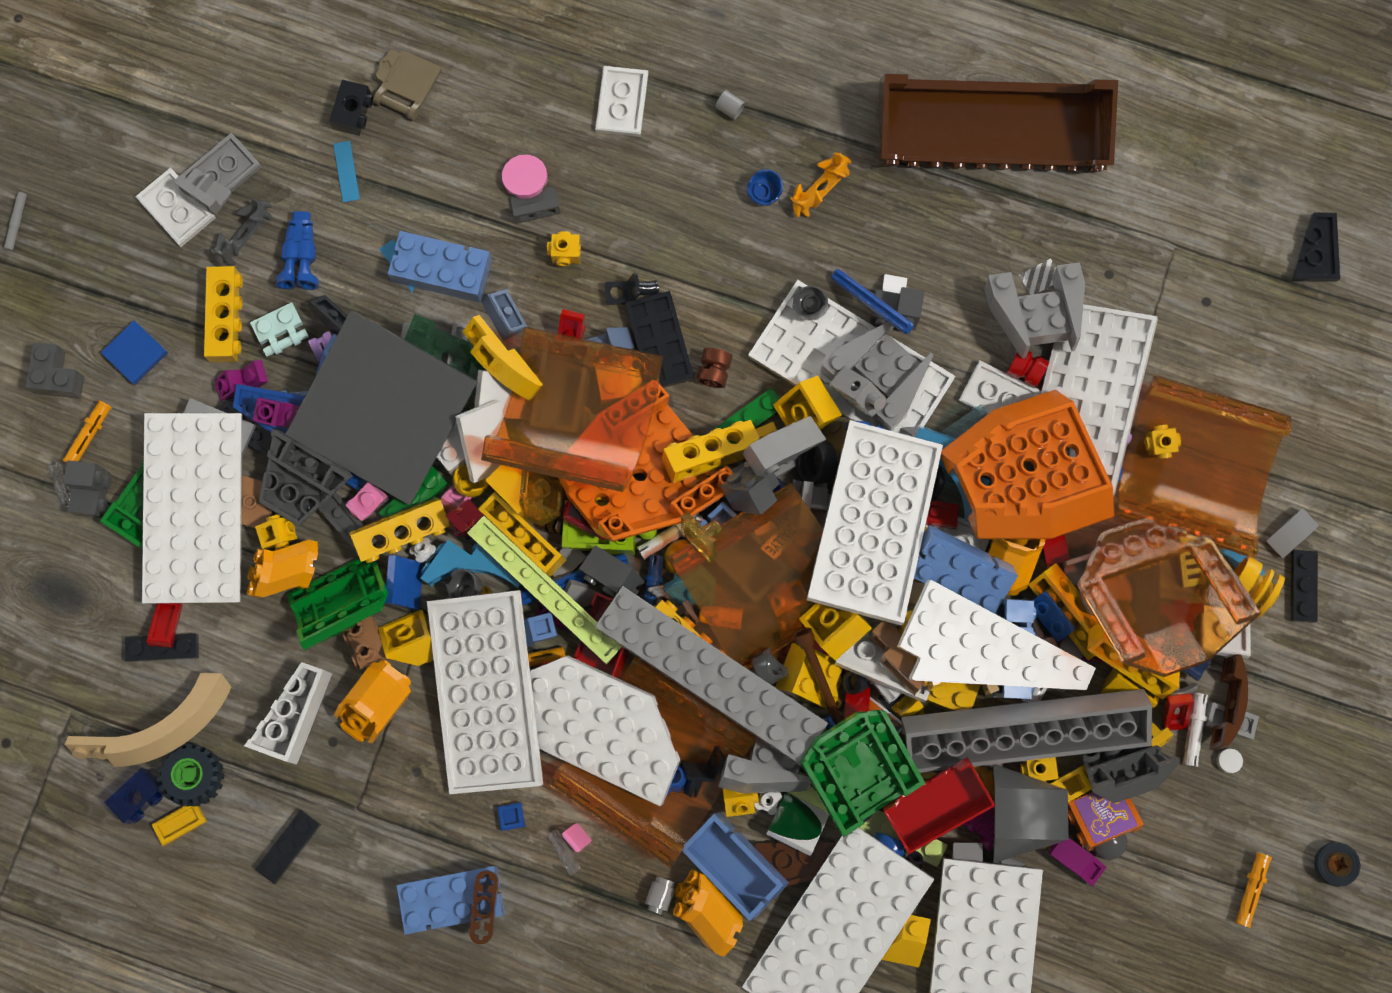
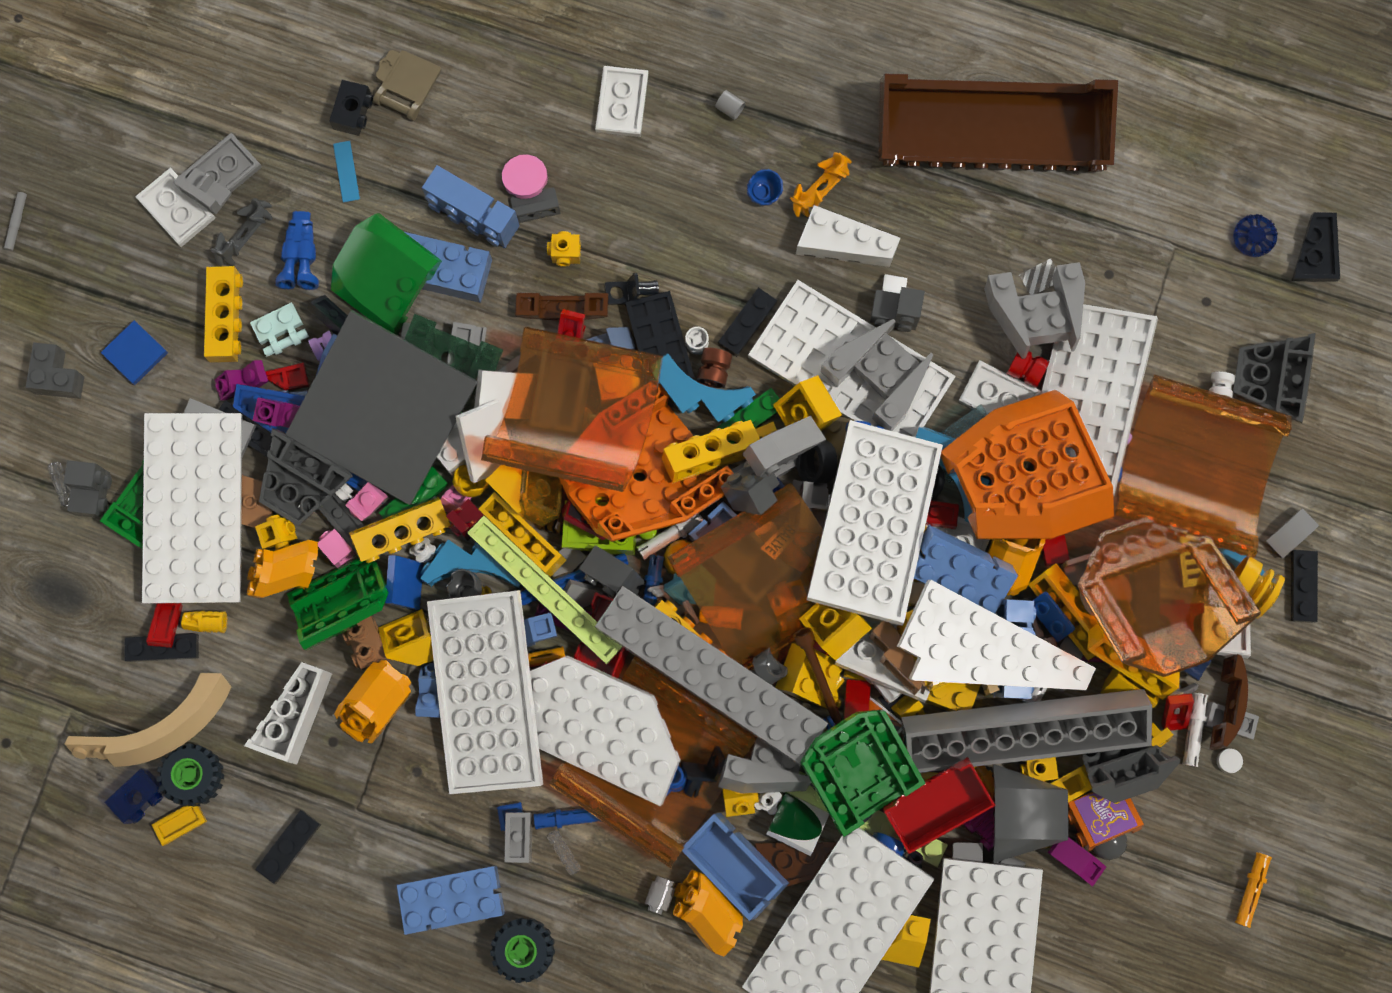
(88, 431): light orange pin -> none
(205, 621): none -> yellow hinge
(289, 377): none -> red tile
(335, 548): none -> bright pink brick
(344, 492): none -> white plate
(382, 271): none -> green wedge
(427, 701): none -> medium blue slope
(470, 206): none -> medium blue piece
(487, 926): reddish brown beam -> none
(498, 361): yellow slope -> none
(504, 314): sand blue slope -> none
(518, 837): none -> light grey panel
(522, 950): none -> black wheel
(550, 307): none -> reddish brown slope
(563, 818): none -> blue pin
(576, 837): bright pink slope -> none
(687, 392): none -> dark azure arch
(695, 337): none -> white wheel
(701, 536): clear yellow tile -> none
(747, 322): none -> black plate
(810, 303): dark grey hair -> none
(845, 239): none -> white wedge
(854, 683): black tile -> none
(865, 399): light grey torso -> none
(872, 301): blue axle -> none
(1154, 444): yellow brick -> none
(1222, 383): none -> white wheel
(1255, 235): none -> clear blue wheel
(1277, 374): none -> dark grey wedge
(1327, 864): black wheel -> none

